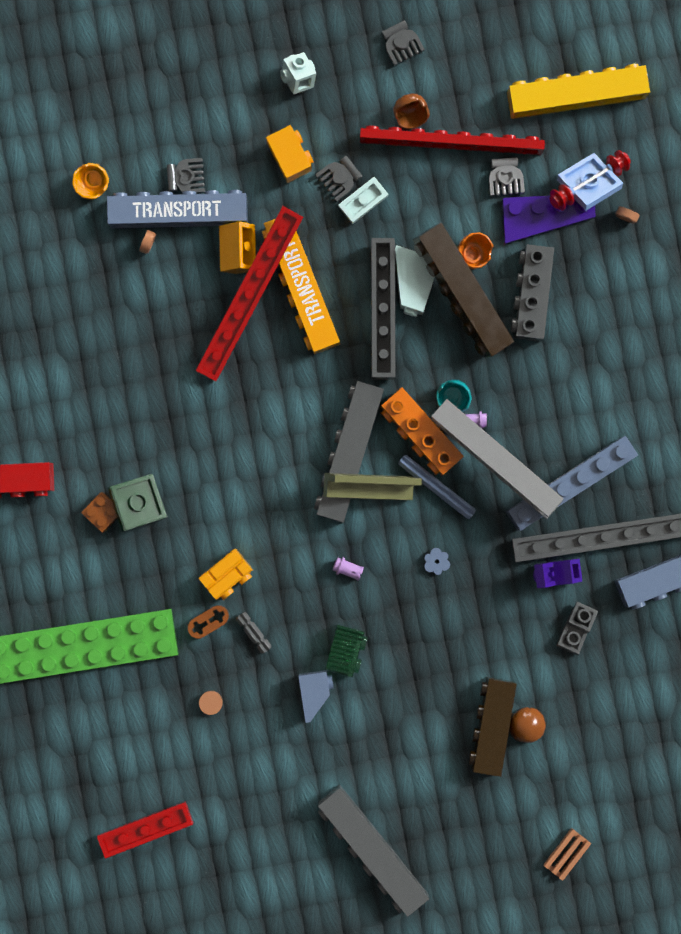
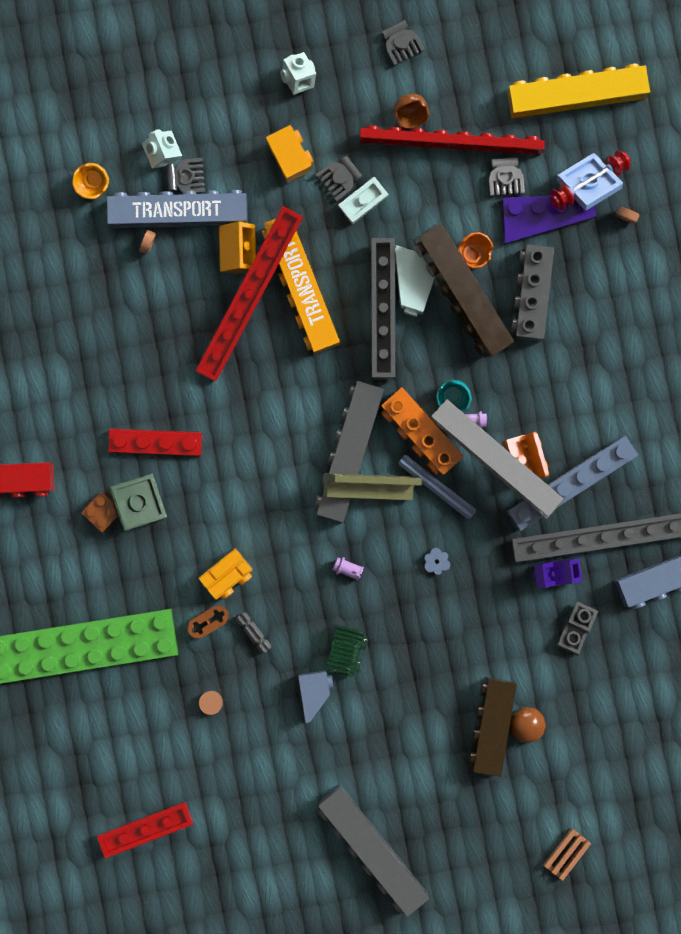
(155, 442): none -> red plate
(161, 148): none -> light aqua brick
(529, 452): none -> orange bracket

